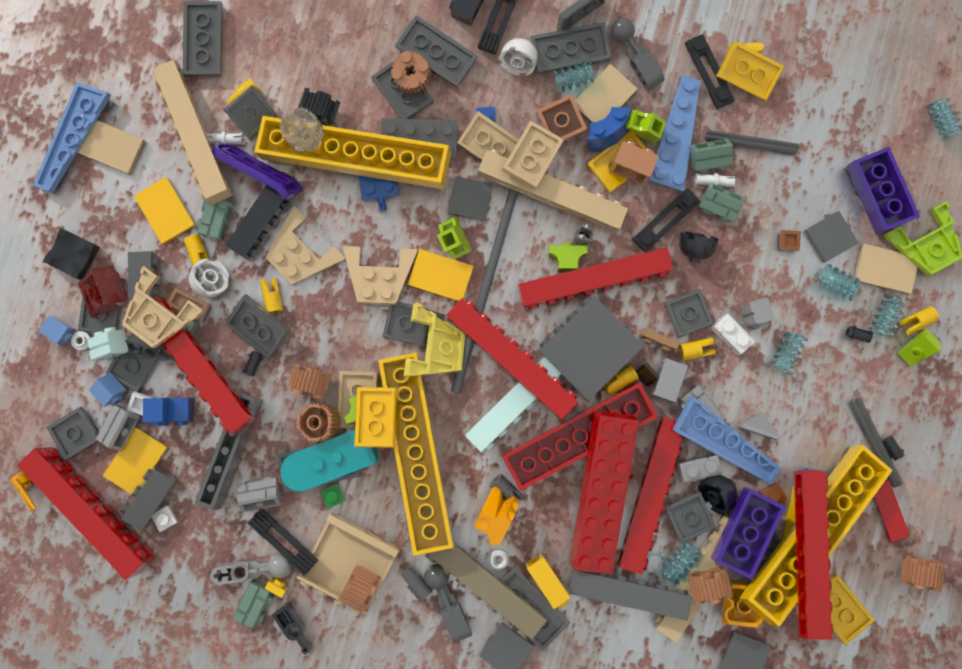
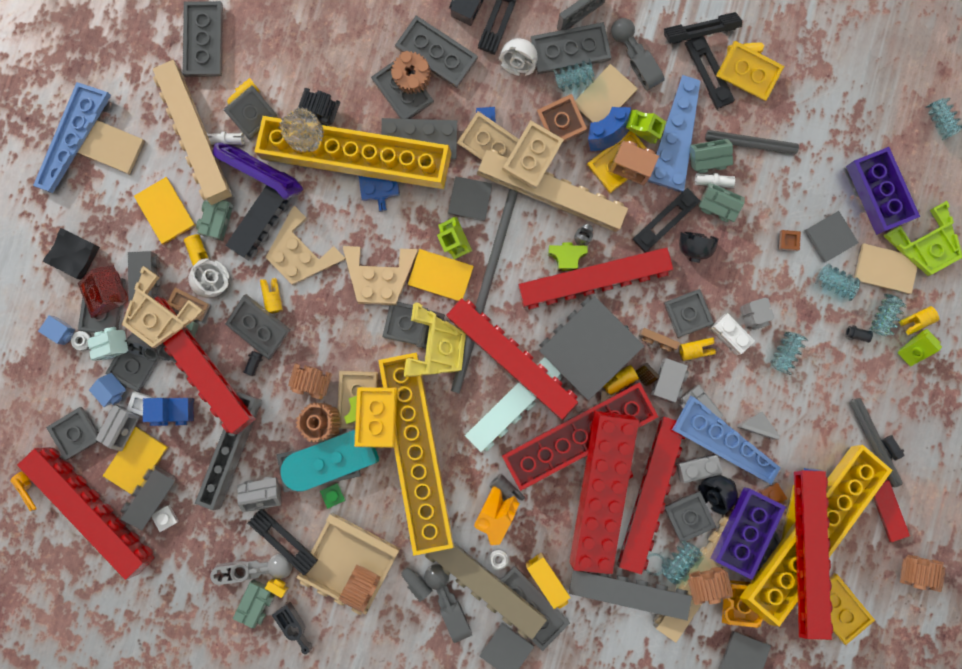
(724, 23): none -> black container

